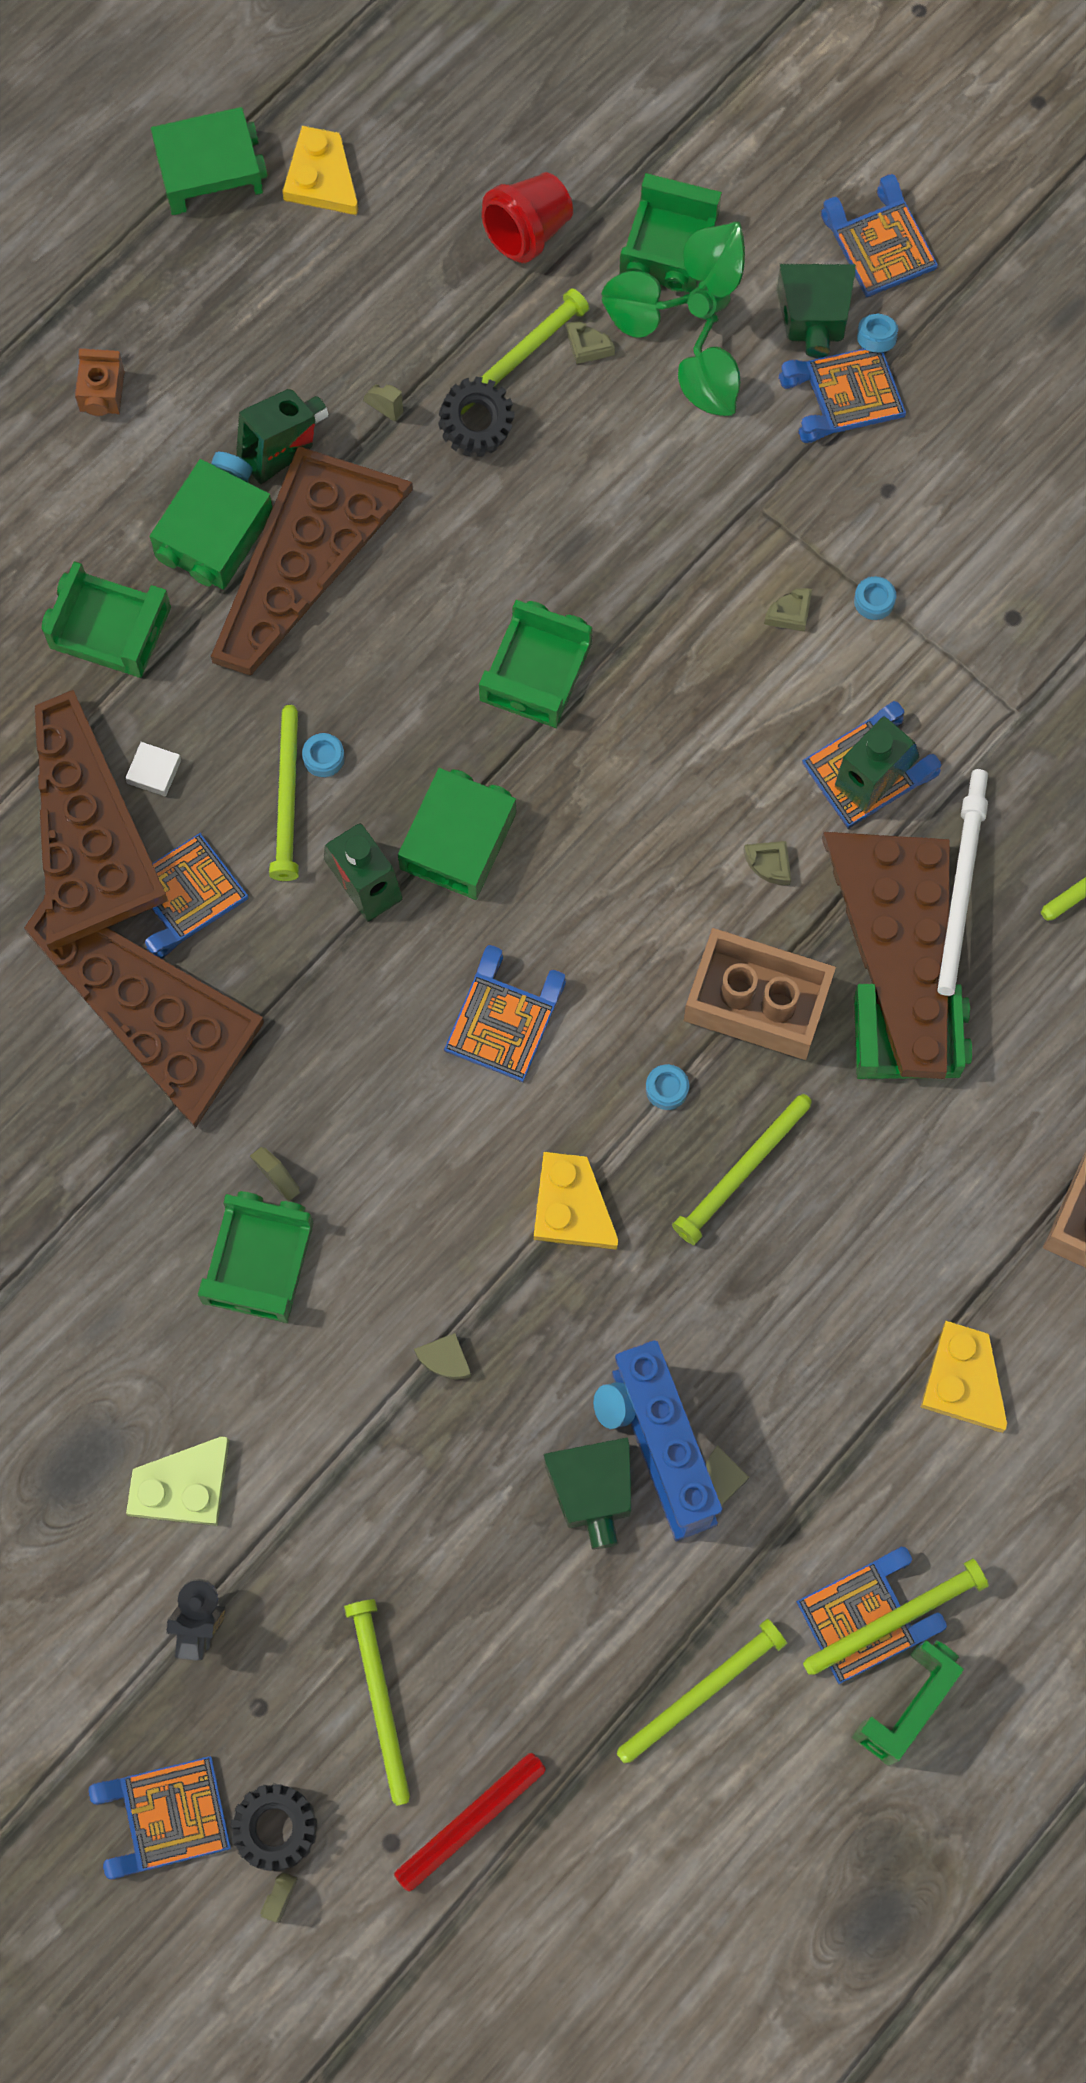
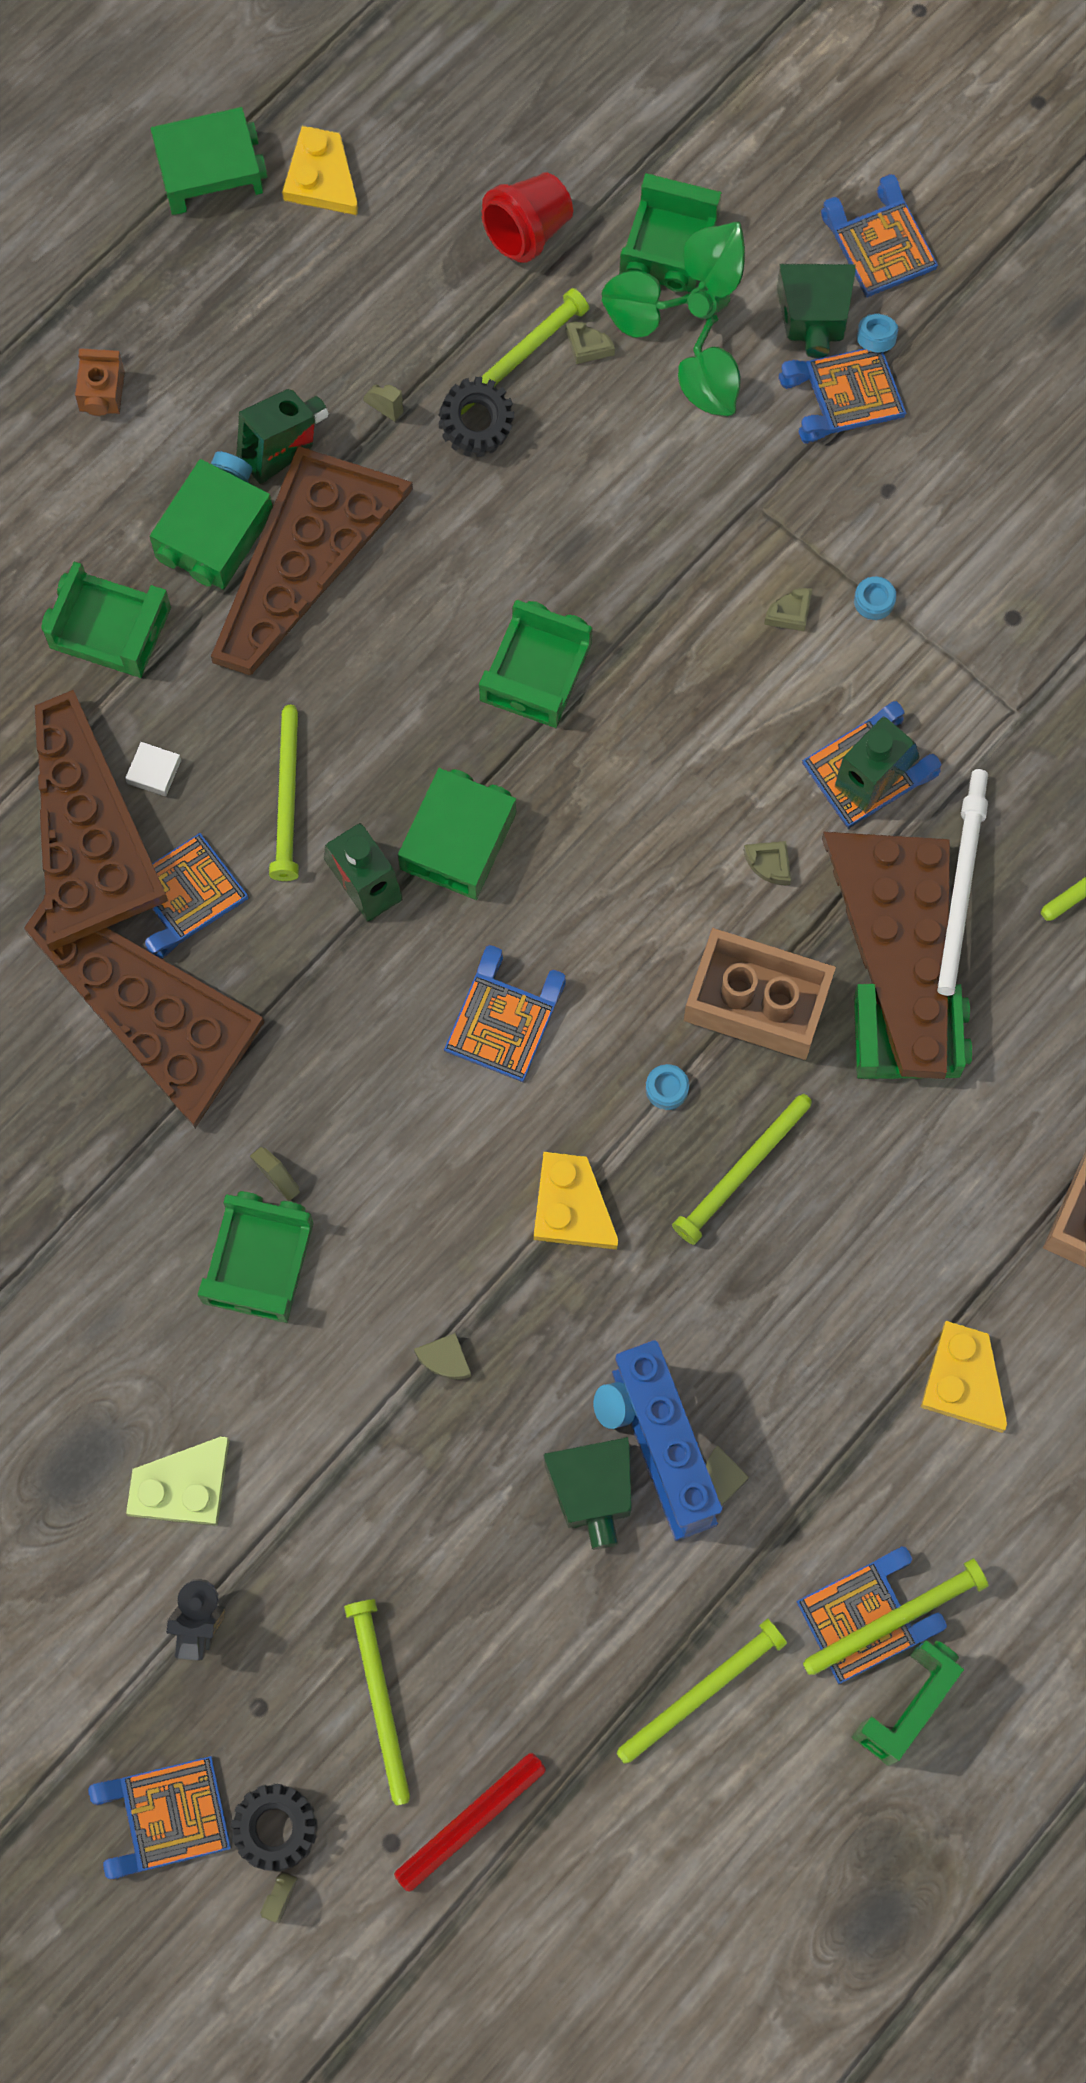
(323, 755): dark azure tile -> none

